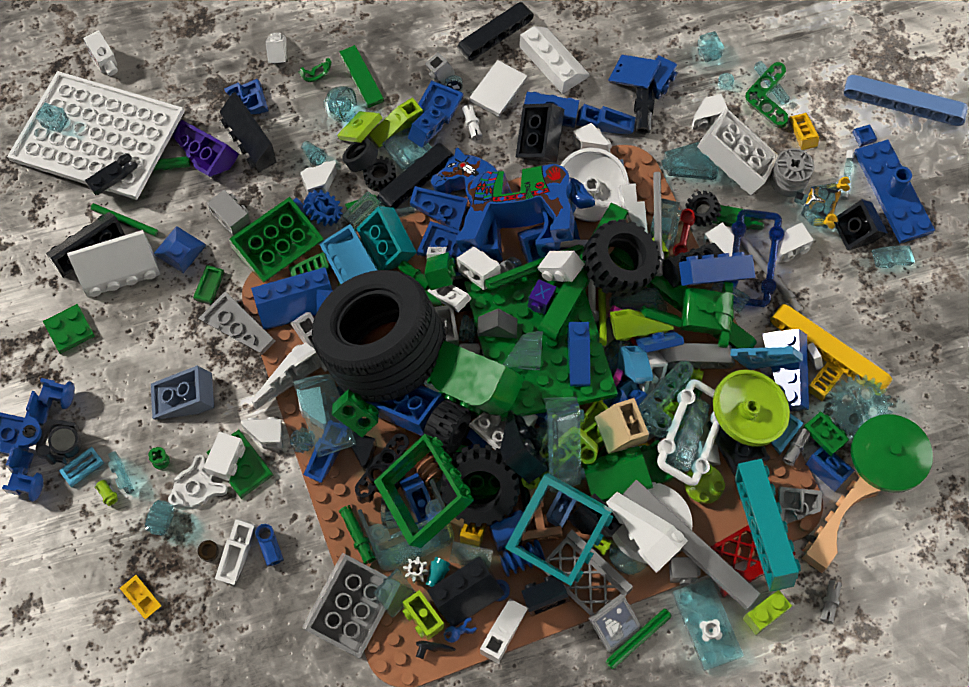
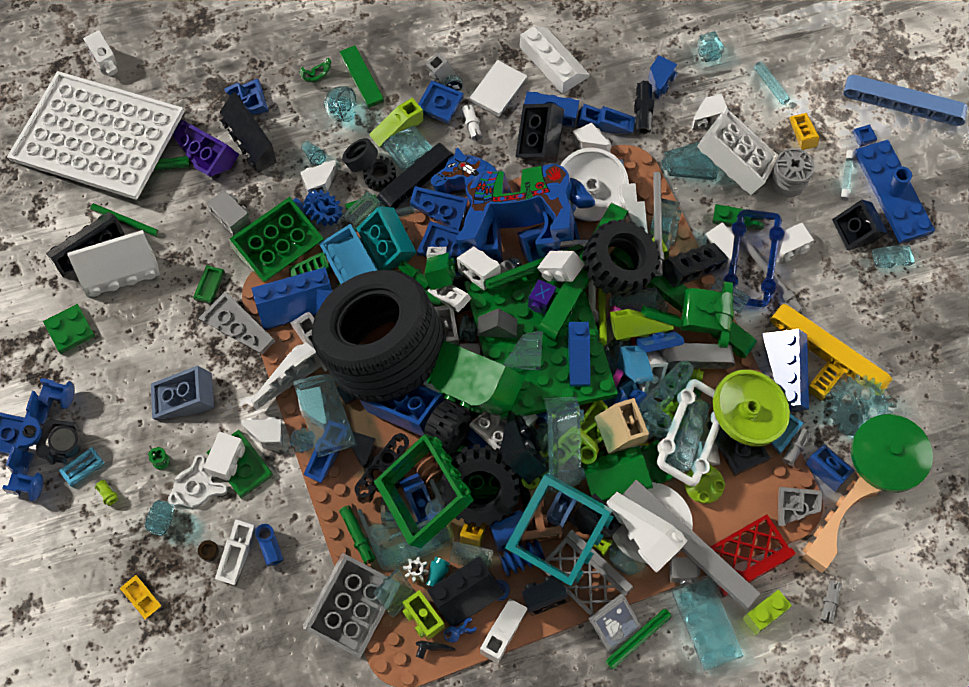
(52, 117): clear light blue brick -> none
(111, 174): black hinge -> none
(116, 465): clear light blue plate -> none
(179, 249): blue slope -> none
(276, 48): white slope -> none
(353, 415): green brick -> none
(359, 126): lime plate -> none
(427, 126): blue brick -> none
(495, 31): black beam -> none
(634, 71): blue container -> none
(687, 219): red bar -> none
(705, 198): black tyre -> none
(715, 626): white plate -> none
(716, 270): blue wedge -> none
(723, 77): clear light blue bush -> none
(763, 92): green beam -> none
(766, 357): dark azure wing -> none
(766, 525): teal brick -> none
(814, 356): white tile -> none
(821, 203): torso -> none
(826, 433): green bracket -> none

